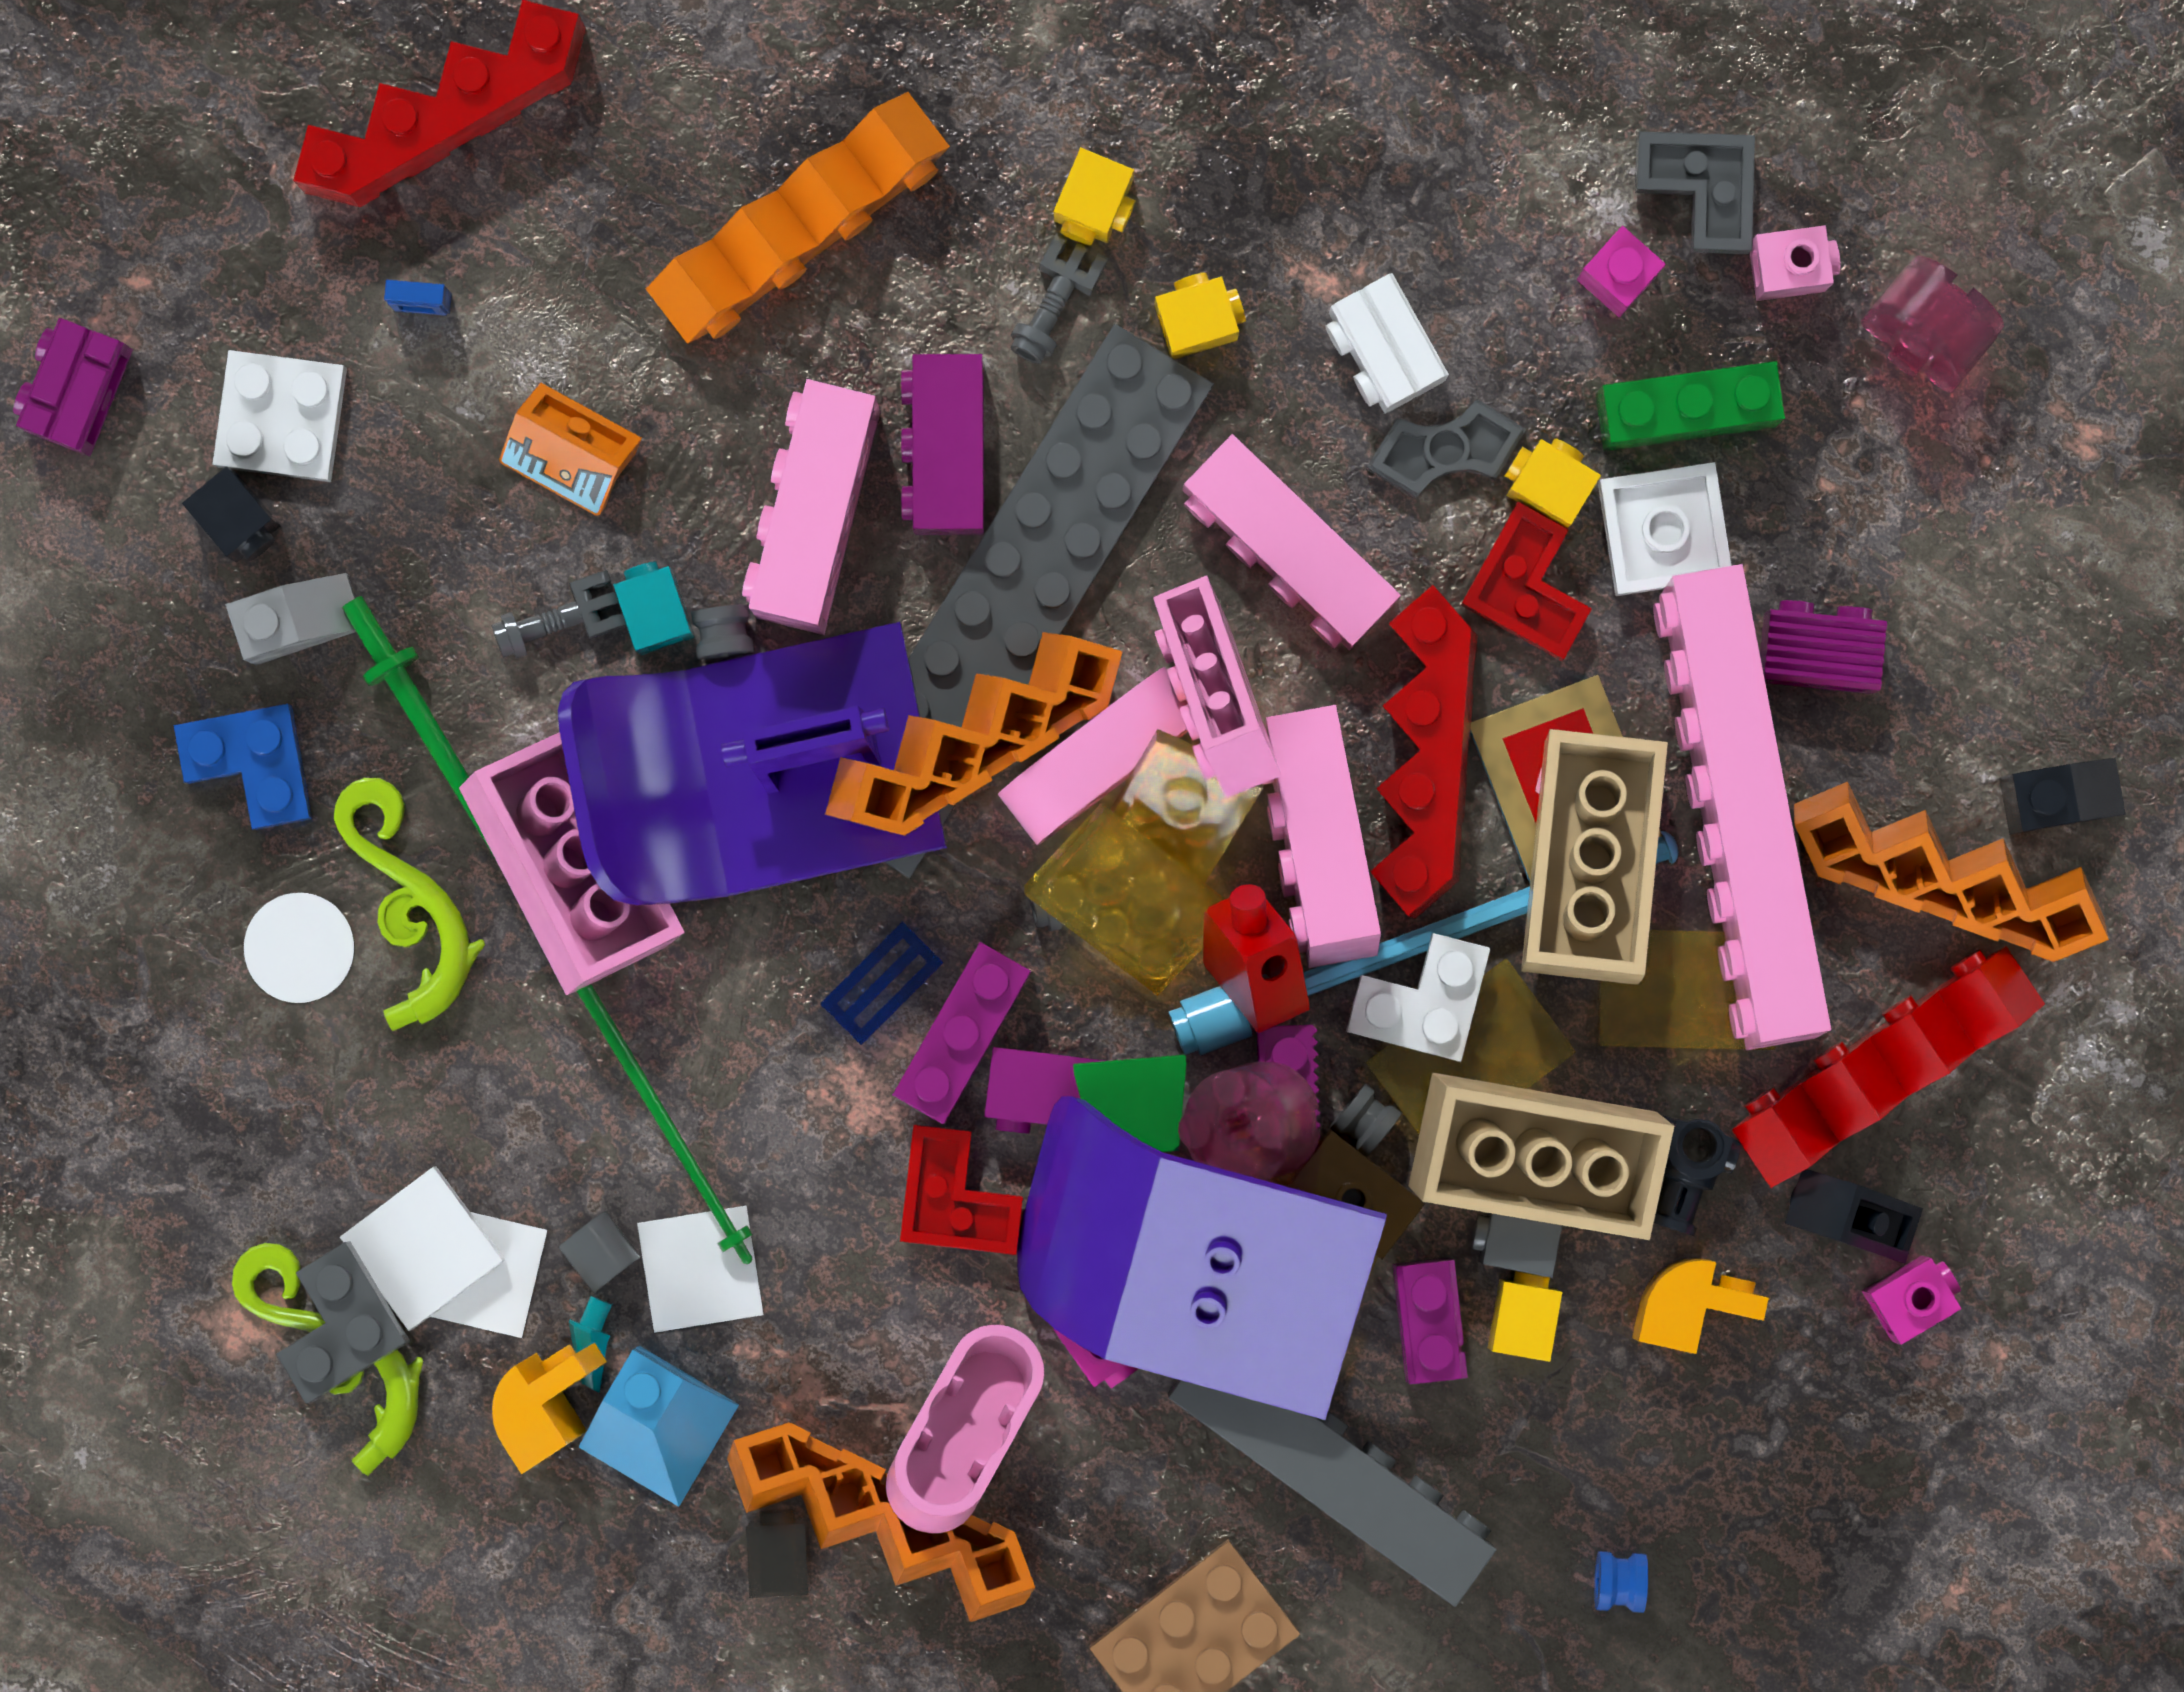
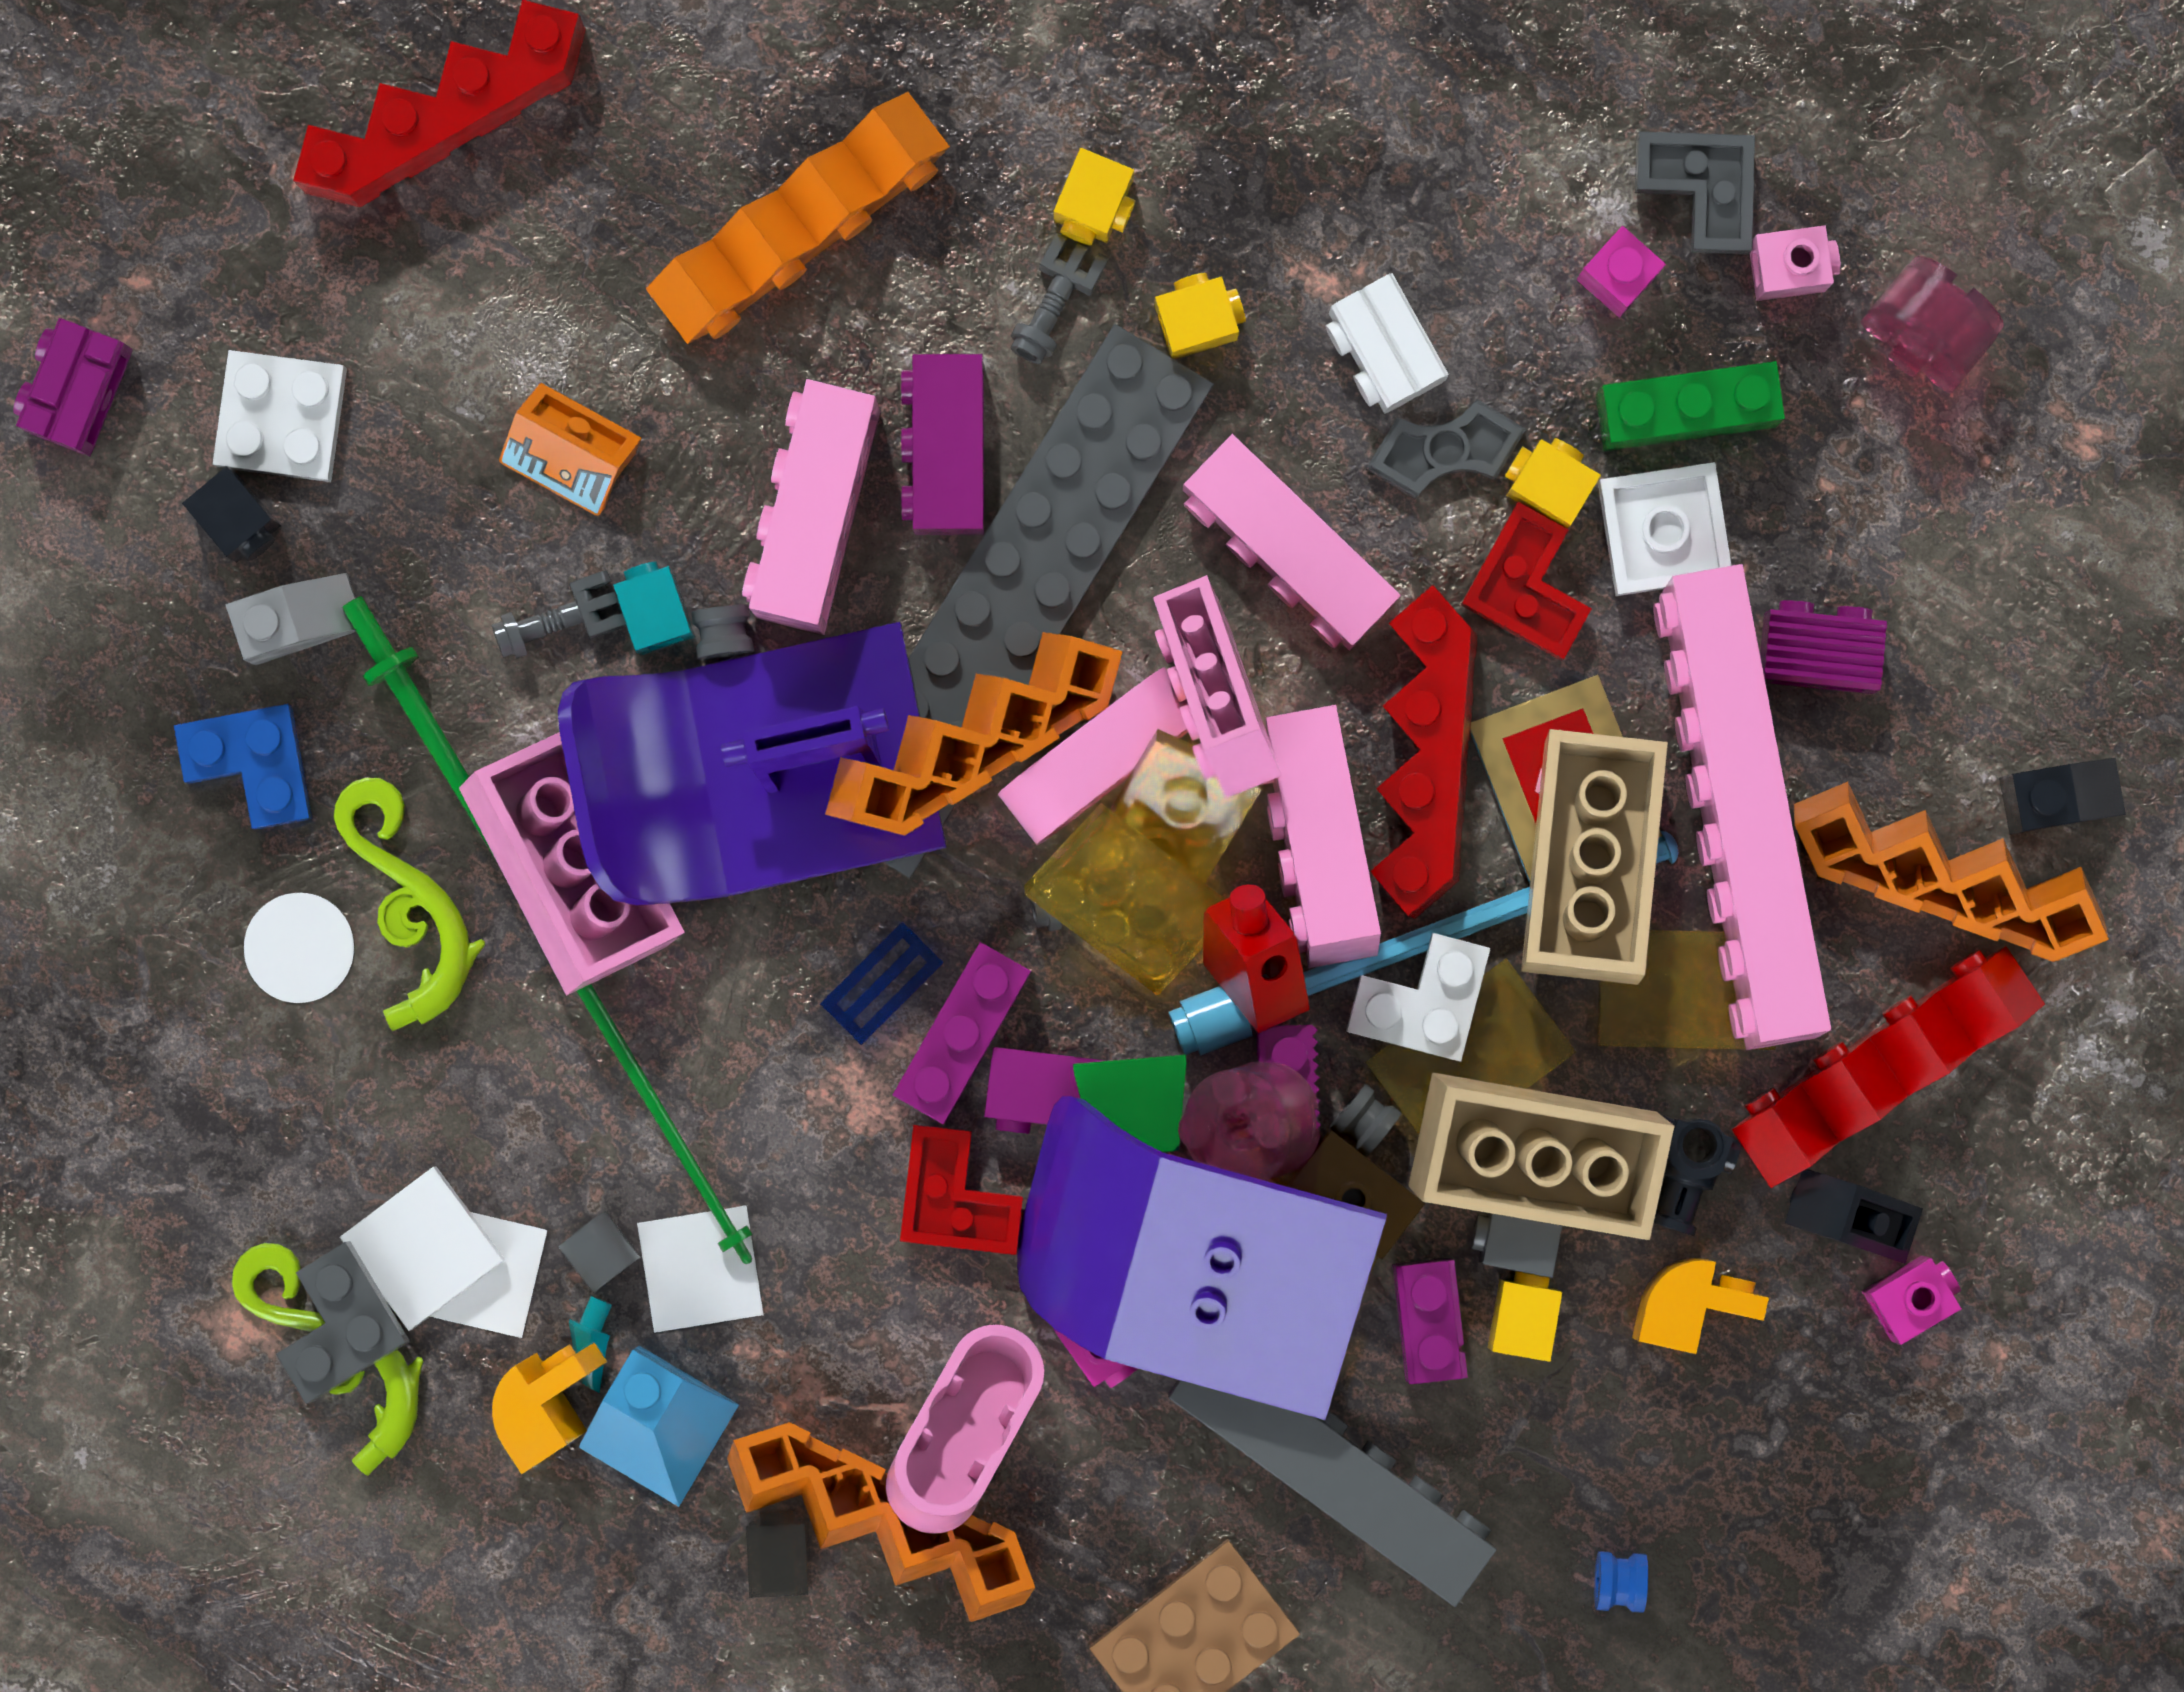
(418, 297): blue tile -> none

